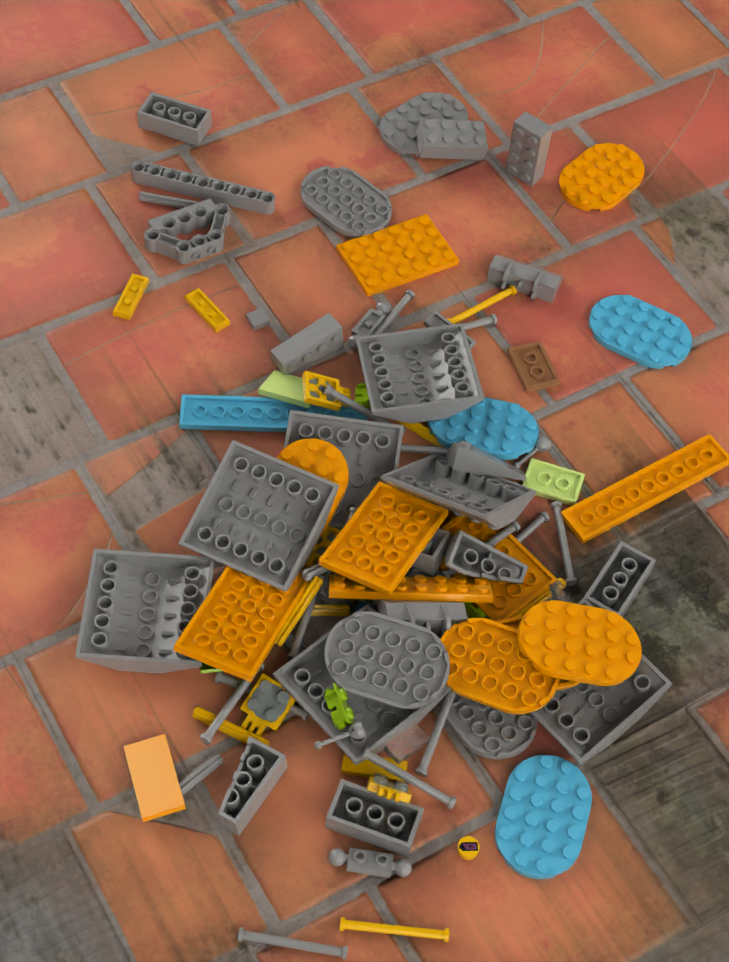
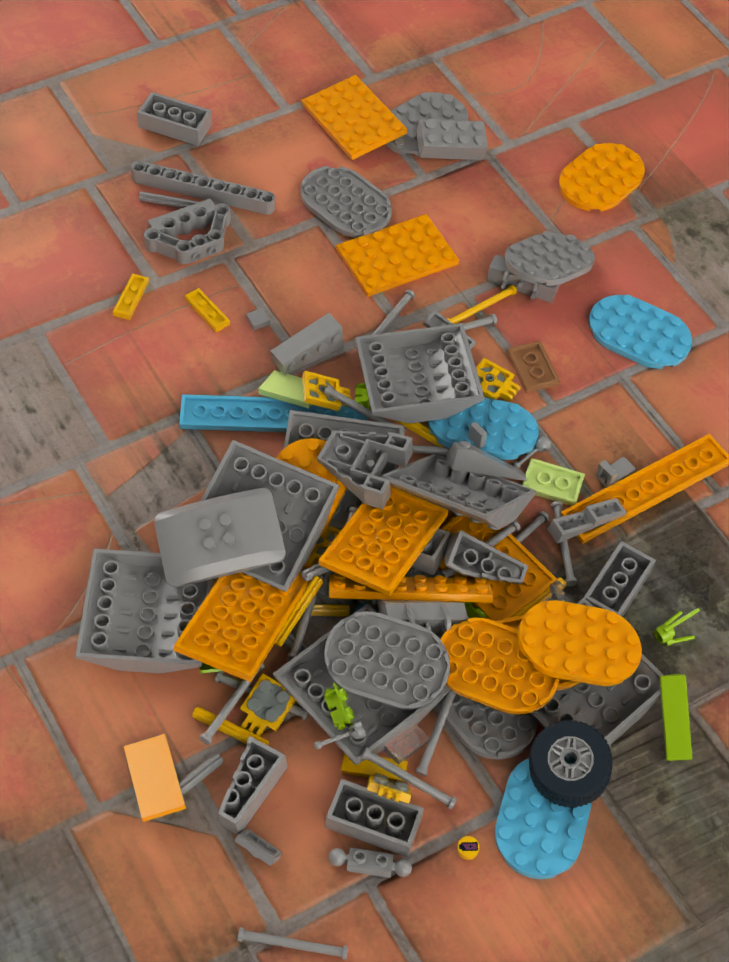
(219, 537): none -> light grey wedge
(258, 847): none -> light grey plate
(354, 117): none -> light orange plate
(360, 459): none -> light grey wedge
(368, 323): light grey plate -> none
(394, 929): yellow bar -> none
(477, 435): none -> light grey tile
(496, 381): none -> yellow piece
(528, 148): light grey brick -> none
(549, 258): none -> light grey plate
(570, 783): none -> black wheel
(592, 517): none -> light grey slope
(610, 474): none -> light grey bracket
(665, 632): none -> lime plant
(675, 717): none -> lime slope

